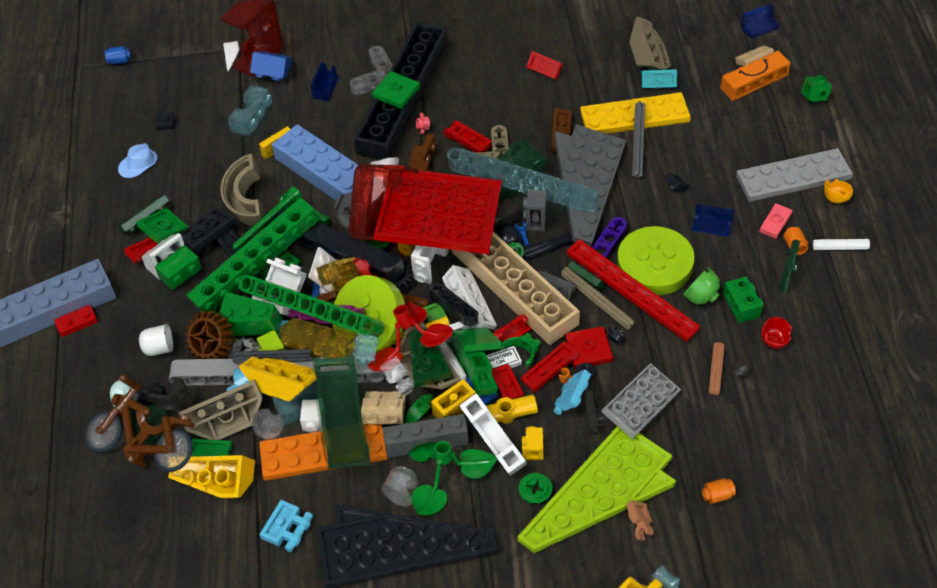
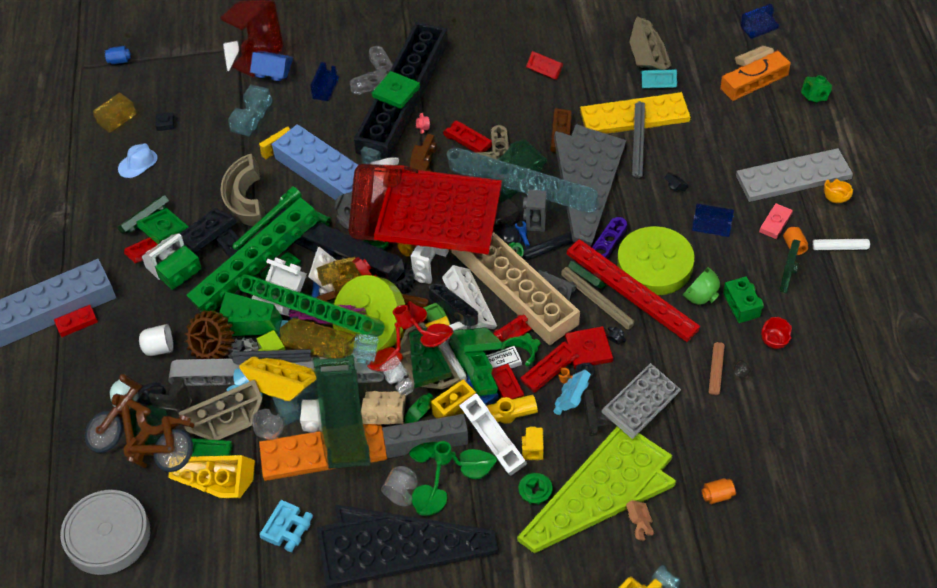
(105, 532): none -> light grey brick
(114, 112): none -> clear yellow brick
(369, 155): none -> clear light blue plate

